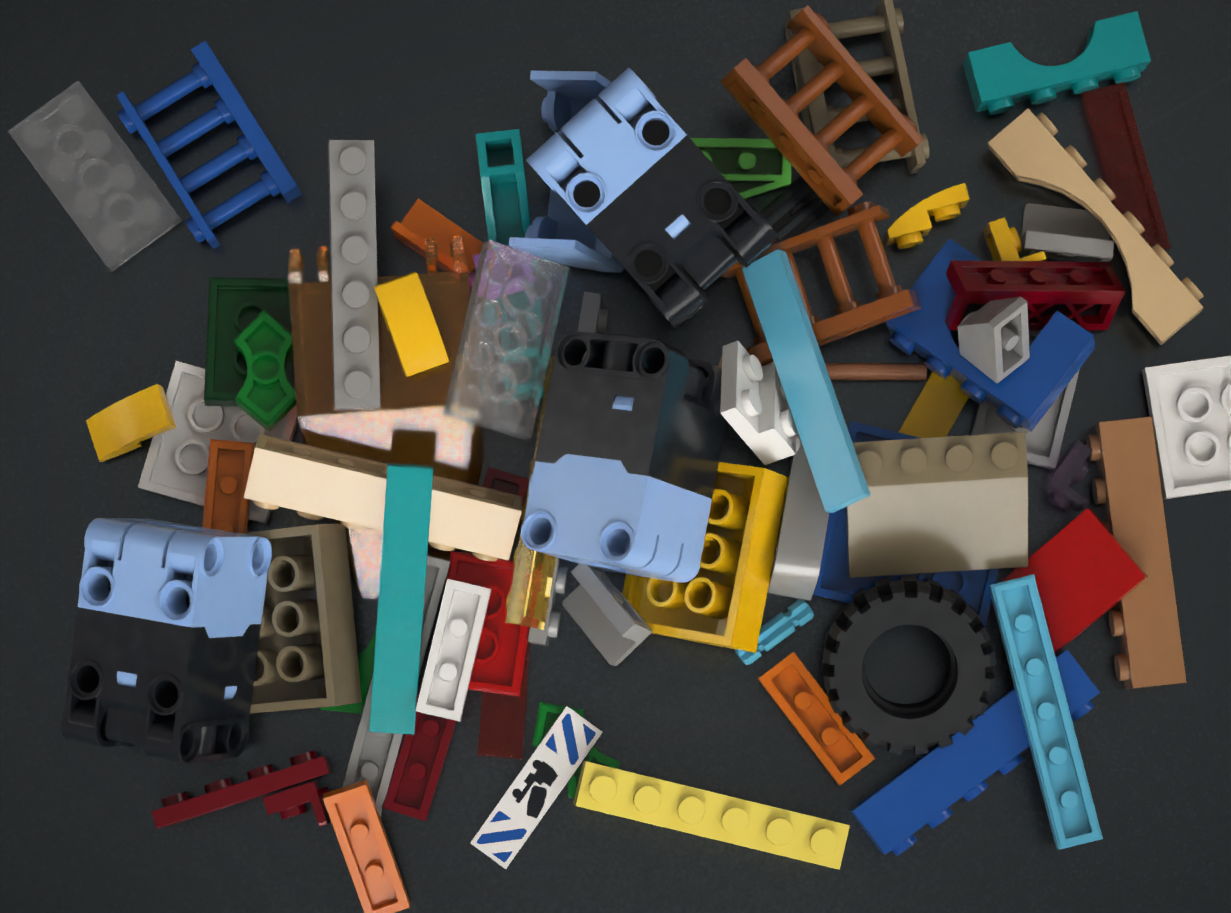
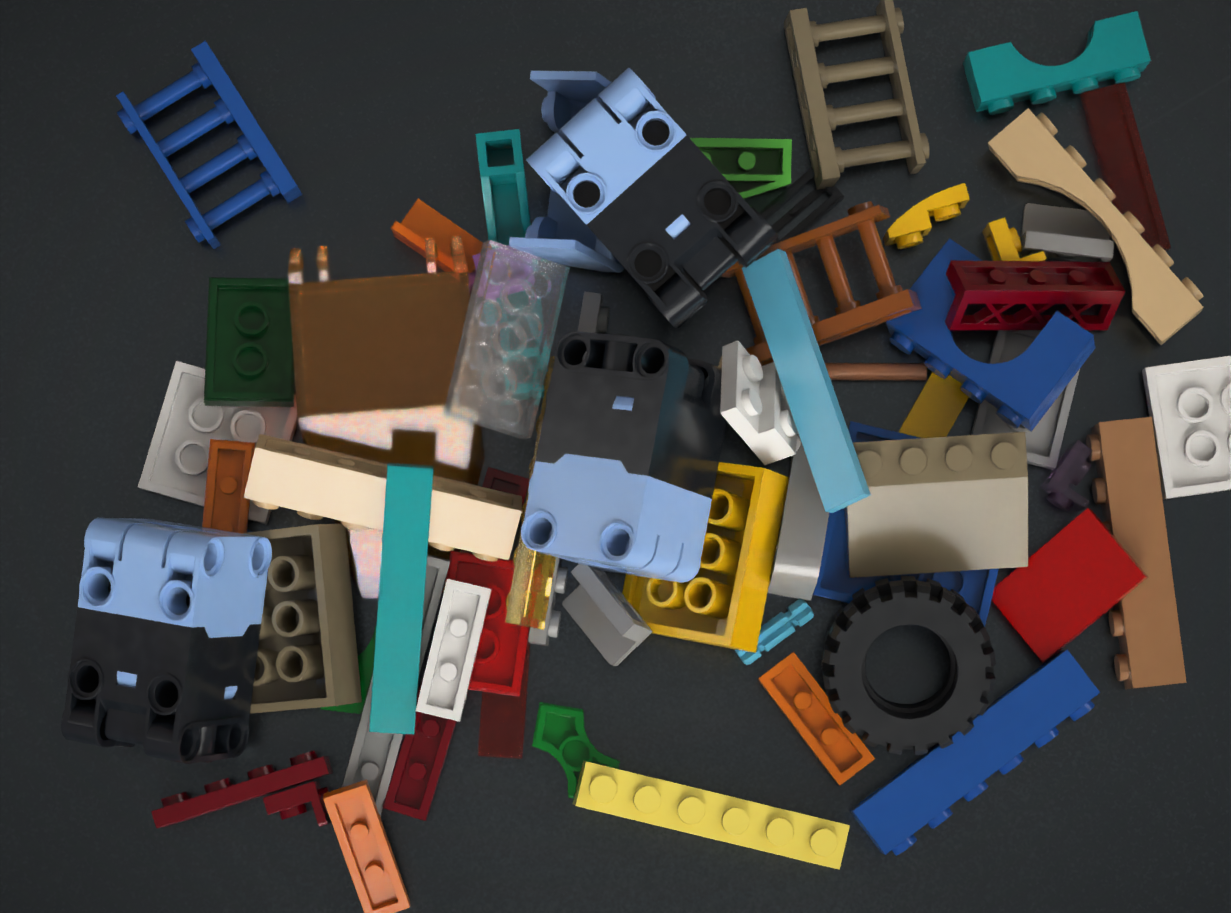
(95, 176): clear plate -> none
(129, 422): yellow slope -> none
(266, 390): green tile -> none
(353, 275): light grey plate -> none
(411, 324): yellow slope -> none
(536, 787): white sticker -> none
(781, 121): dark orange fence -> none
(996, 337): light grey slope -> none
(1045, 712): medium azure tile -> none

